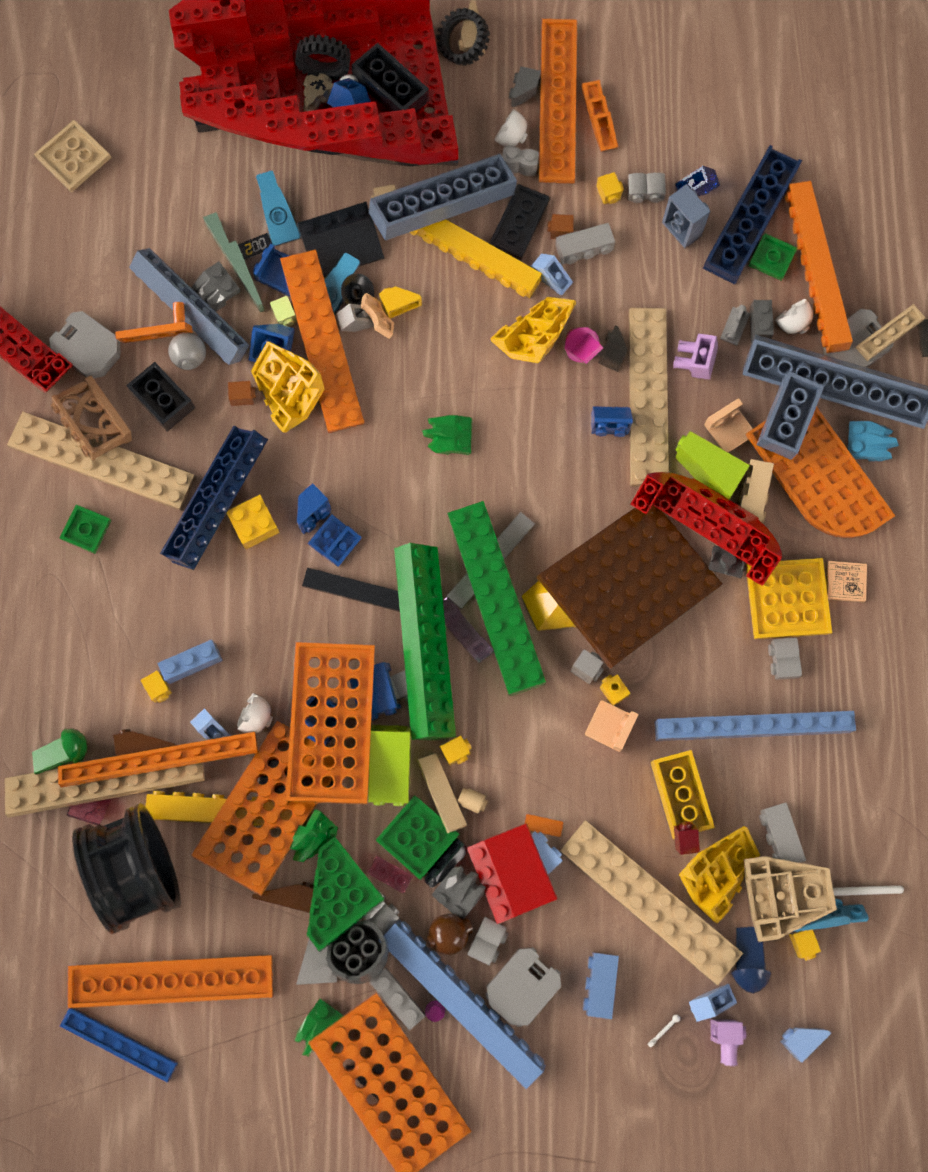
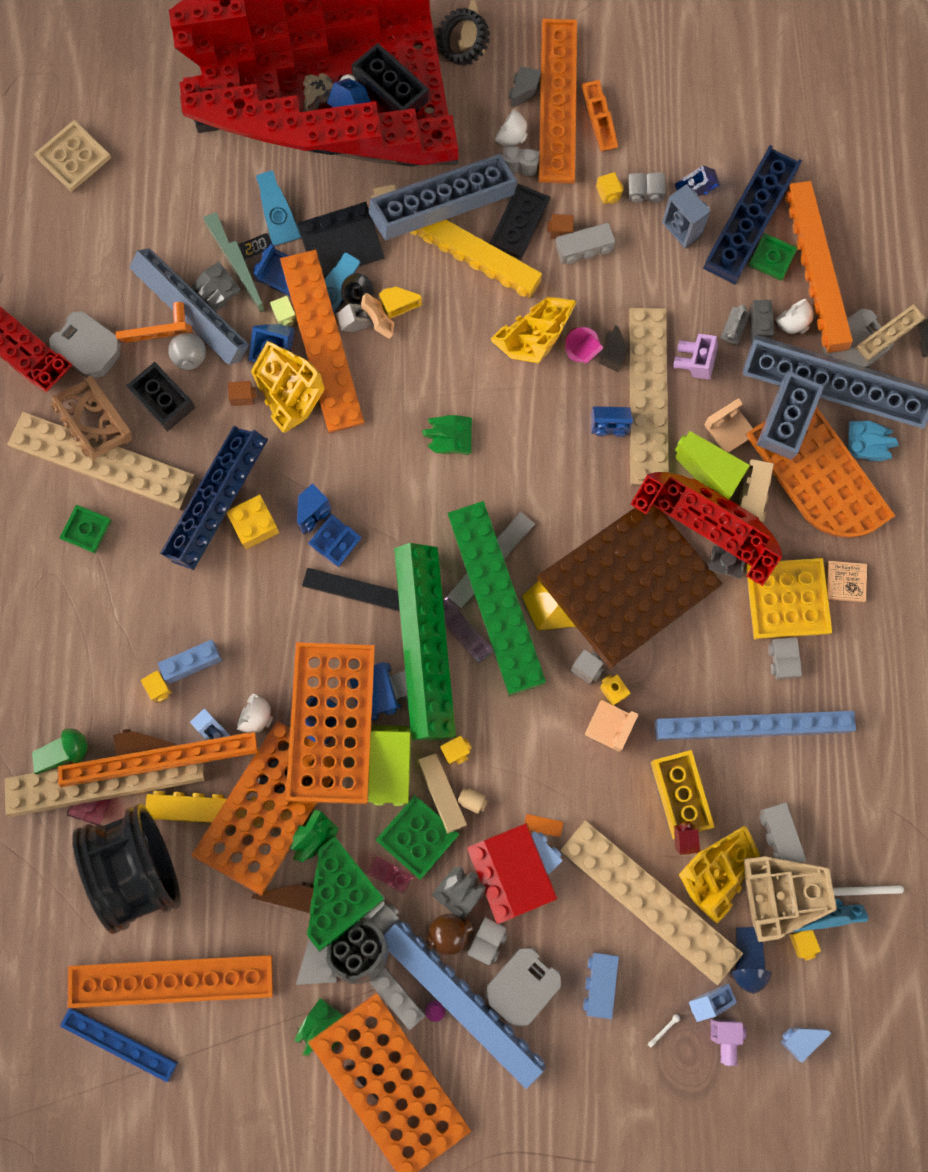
(327, 47): black tyre -> none
(446, 863): black hinge -> none
(552, 273): light blue slope -> none

